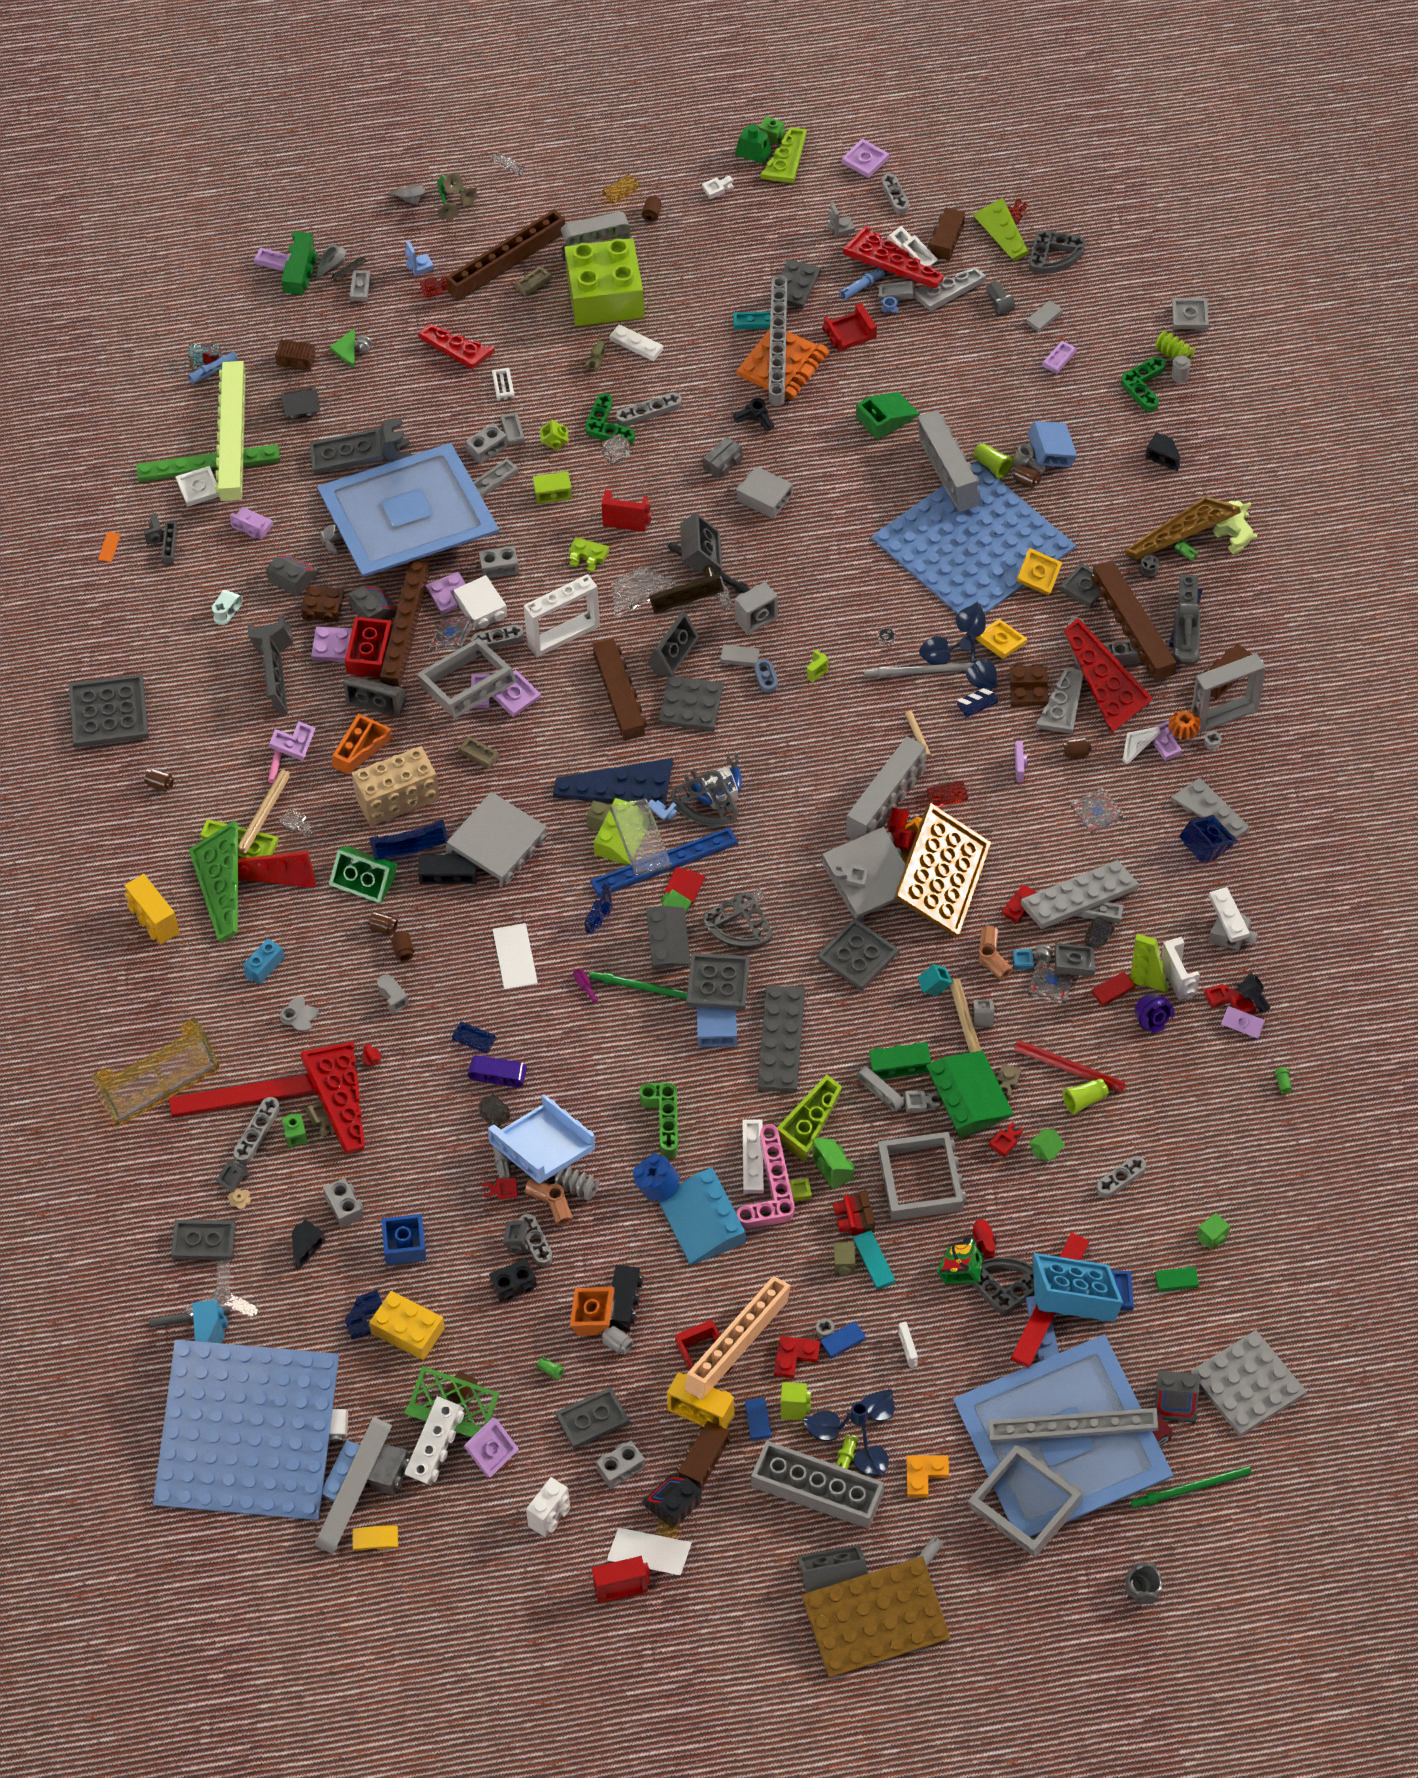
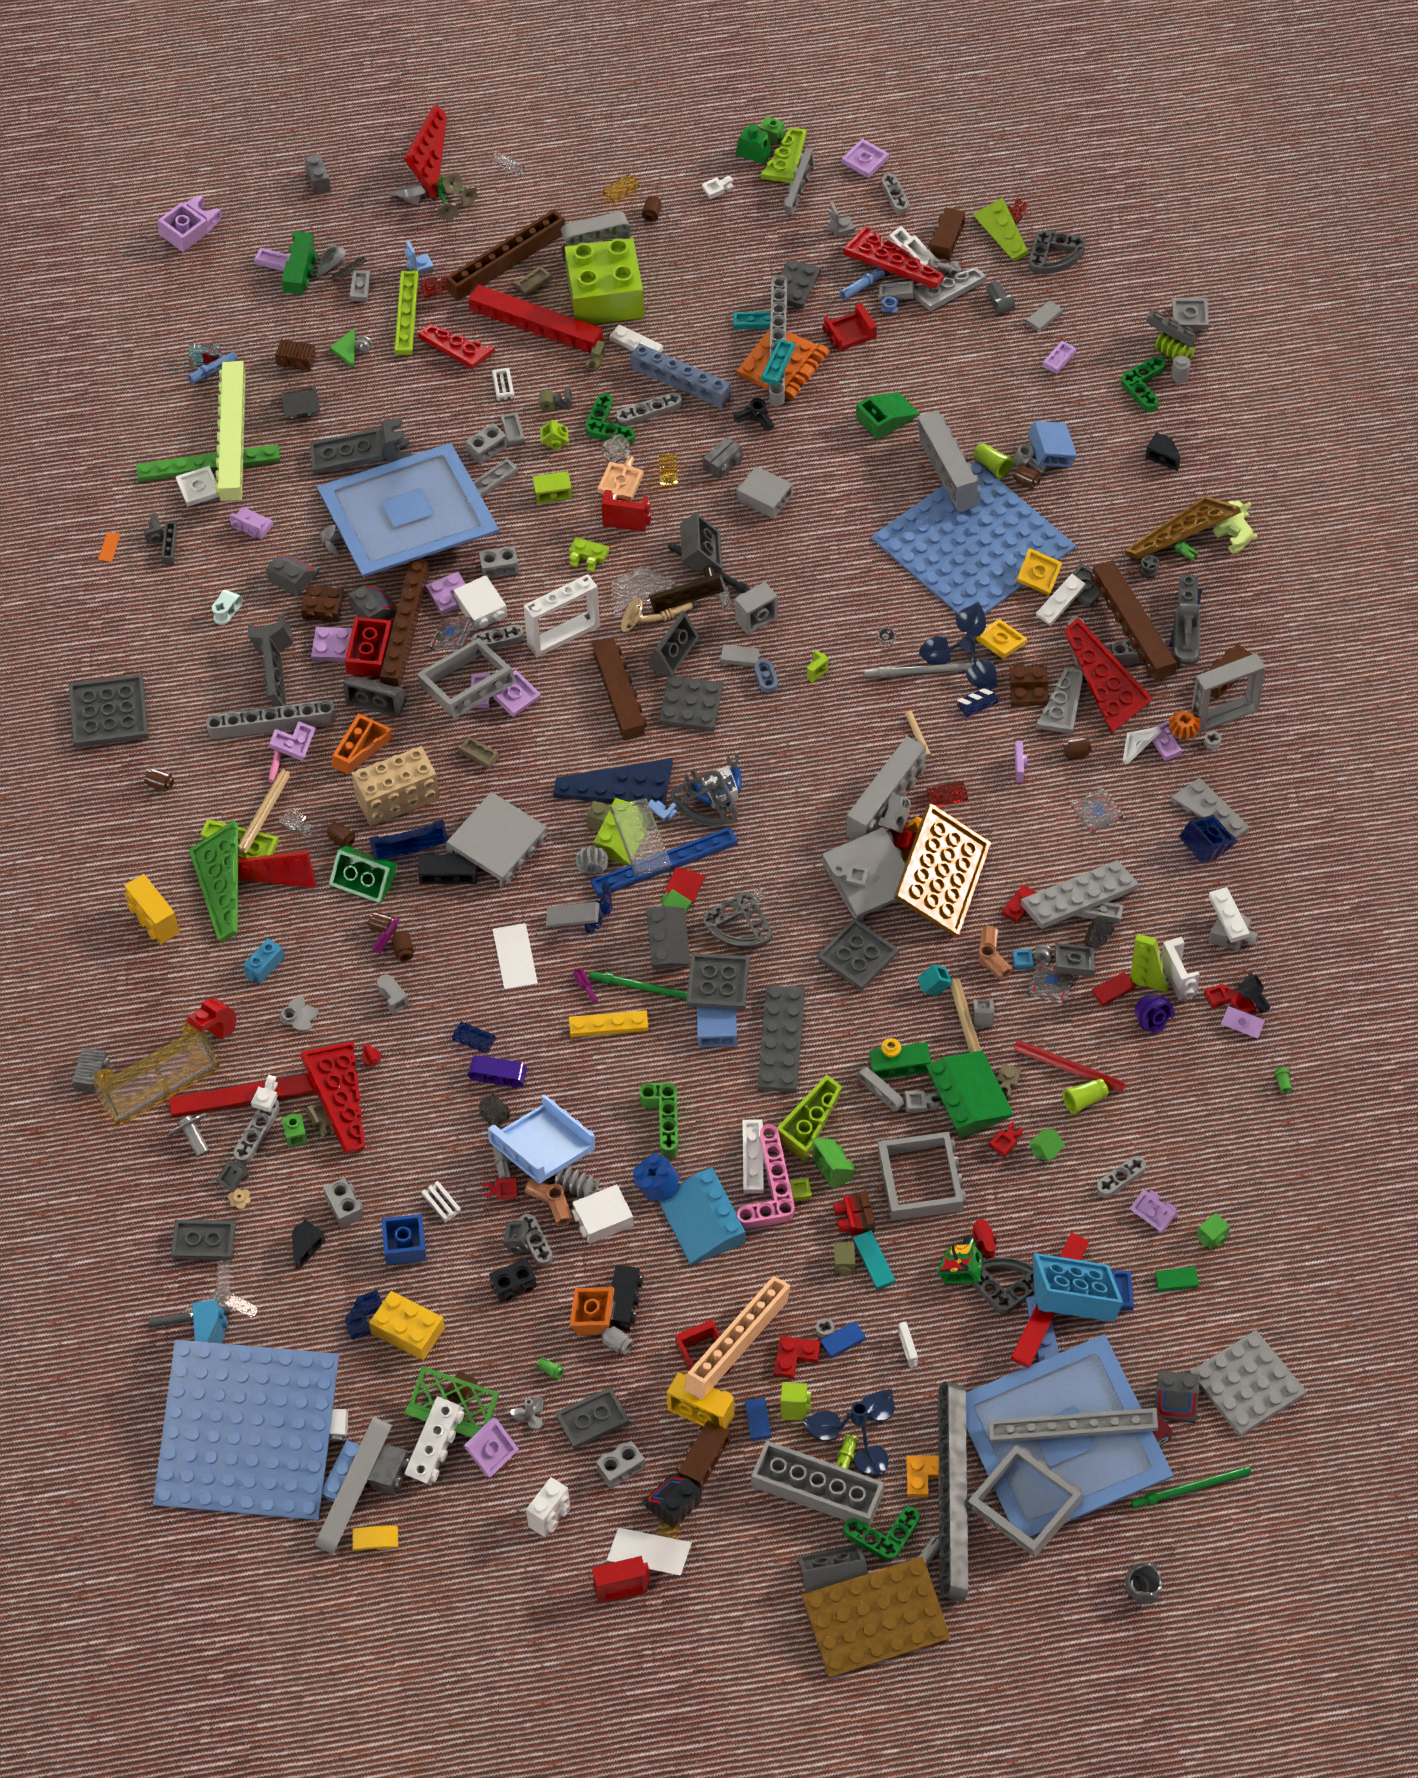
(88, 1064): none -> flat silver brick
(187, 223): none -> lavender brick
(192, 1133): none -> light grey piece
(214, 1017): none -> red arch
(260, 721): none -> light grey beam
(265, 1097): none -> white plate
(317, 174): none -> flat silver brick
(340, 834): none -> reddish brown brick
(384, 937): none -> magenta axle
(406, 313): none -> lime plate
(426, 151): none -> red wing
(432, 1189): none -> white tile
(532, 1408): none -> light grey plant
(534, 318): none -> red brick
(548, 400): none -> leg
(572, 914): none -> light grey tile
(591, 860): none -> light grey gear
(602, 1214): none -> white brick
(608, 1023): none -> yellow plate
(621, 479): none -> light nougat plate
(633, 614): none -> tan dish
(668, 469): none -> clear yellow slope
(680, 375): none -> sand blue brick
(778, 362): none -> teal tile
(801, 175): none -> light grey wing
(889, 1540): none -> green beam
(891, 1052): none -> yellow plate
(896, 813): none -> light grey leg
(952, 1491): none -> beam
(953, 267): none -> light grey bar
(1061, 600): none -> white plate
(1153, 1210): none -> lavender bracket
(1171, 327): none -> dark grey plate

